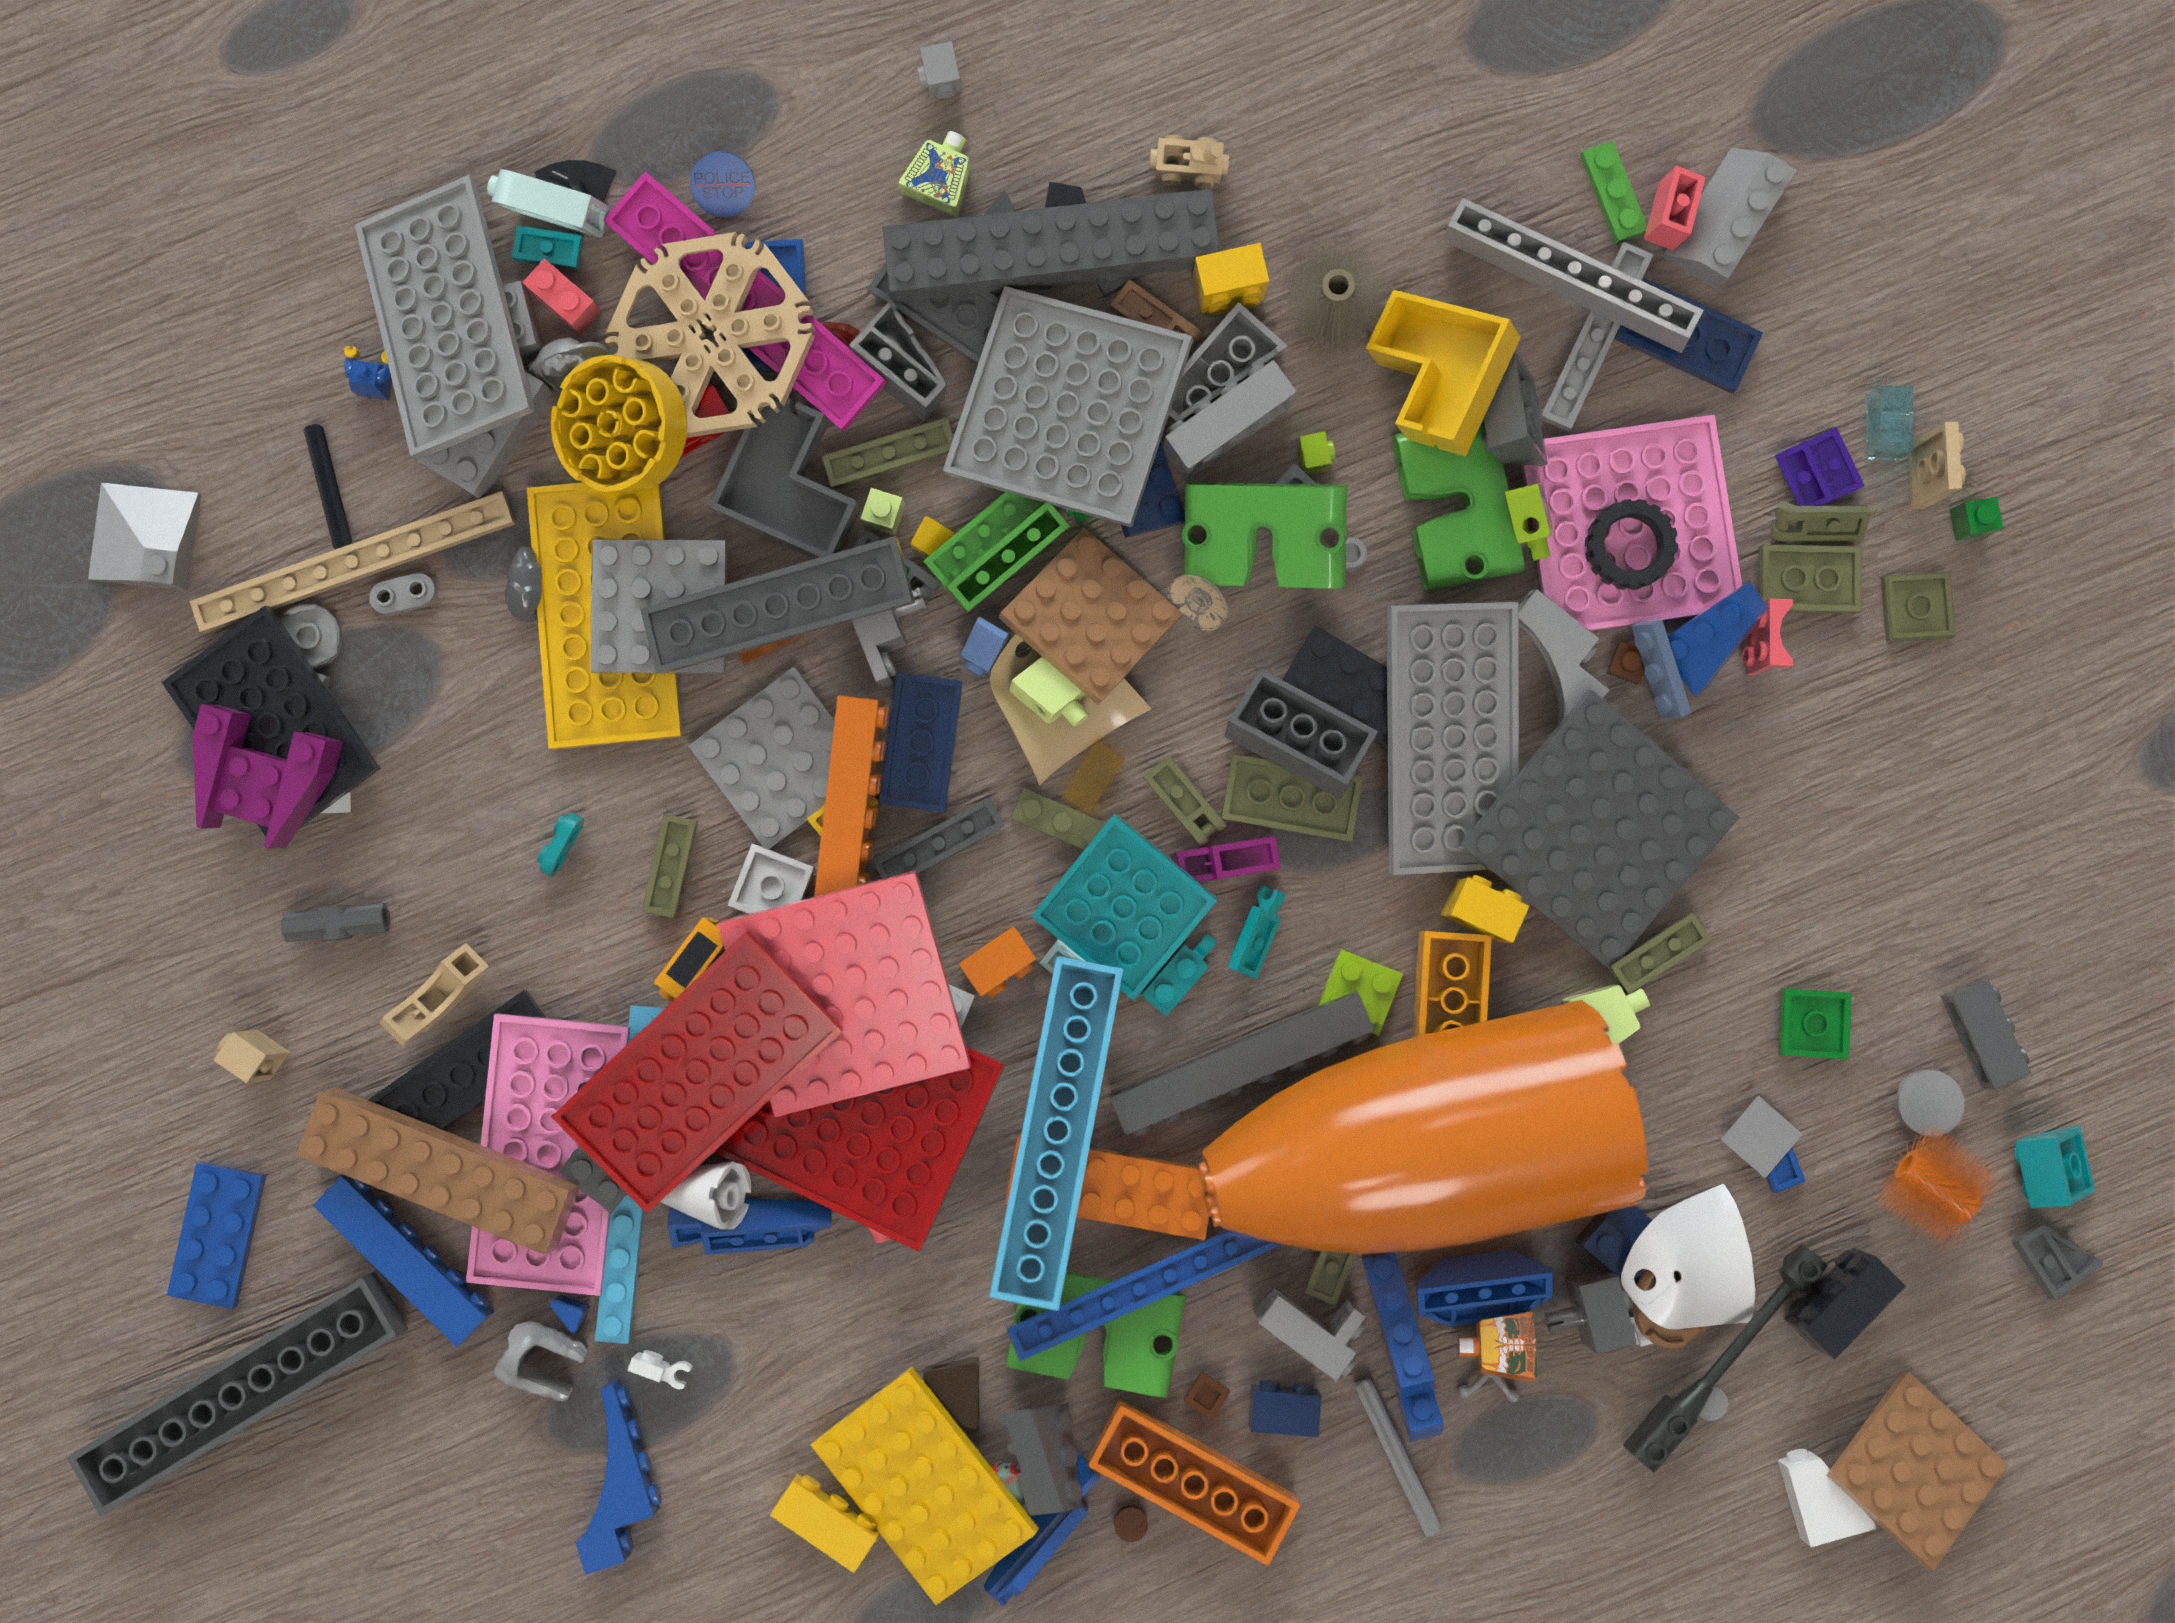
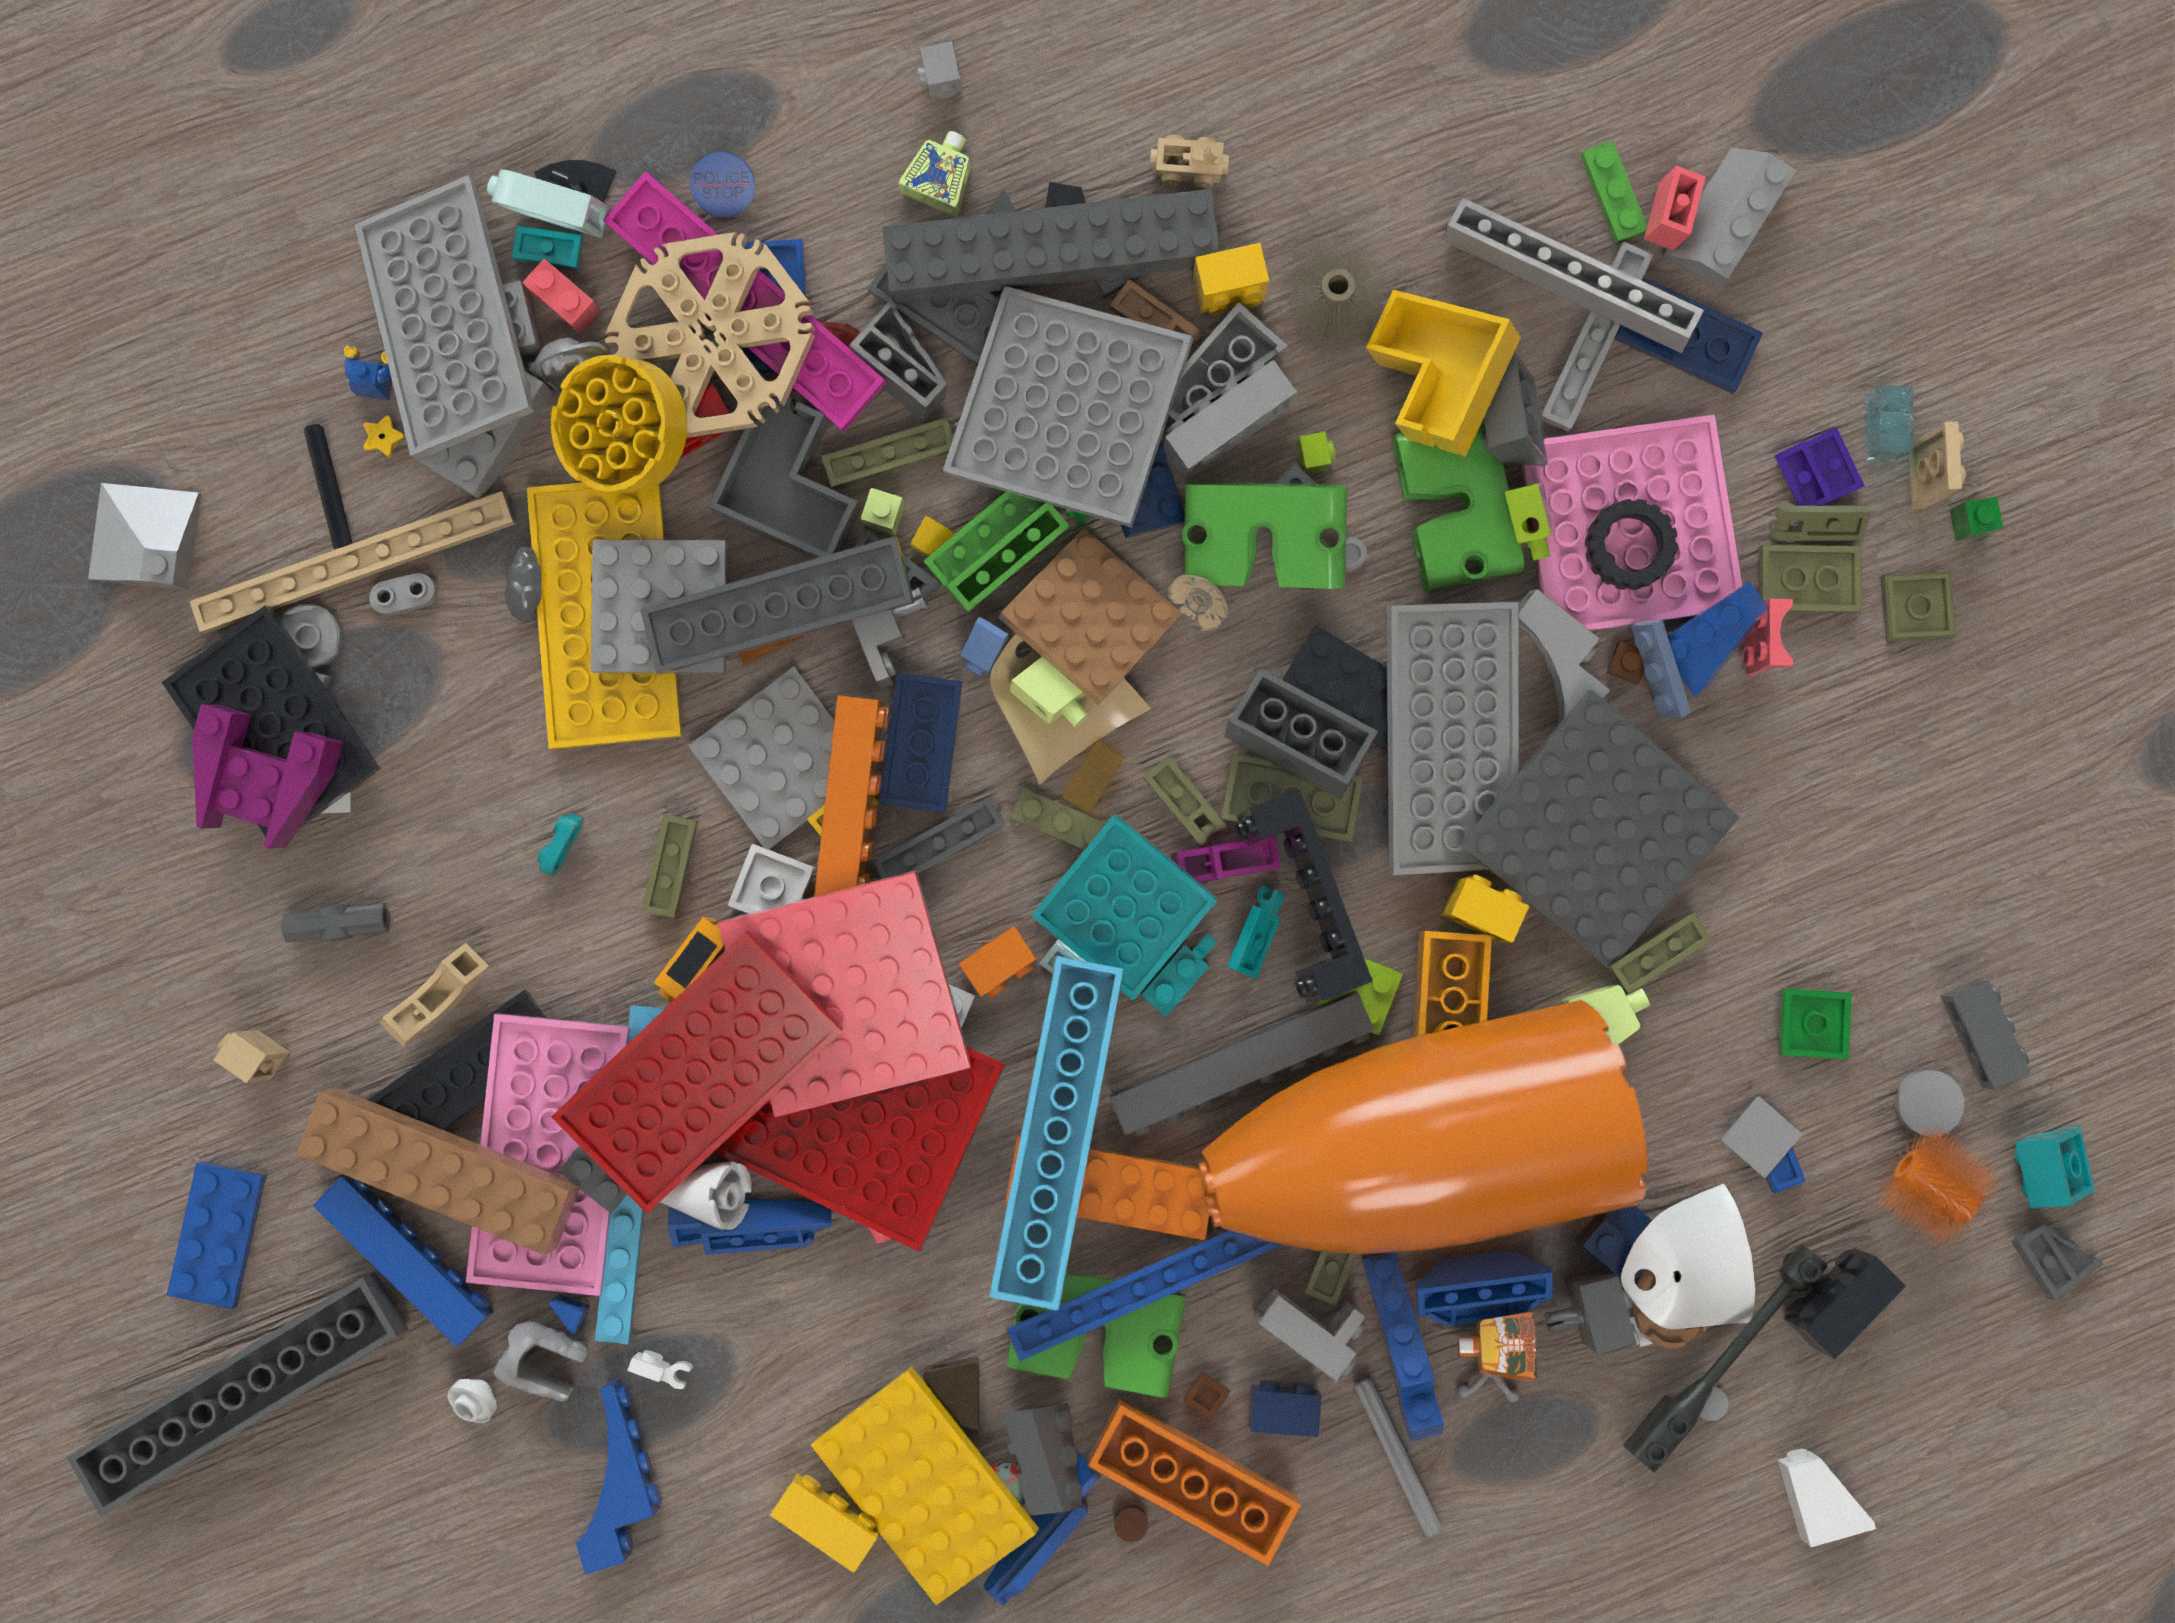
(391, 438): none -> yellow plate
(472, 1400): none -> white plate
(1347, 964): none -> black plate
(1917, 1470): medium nougat plate -> none

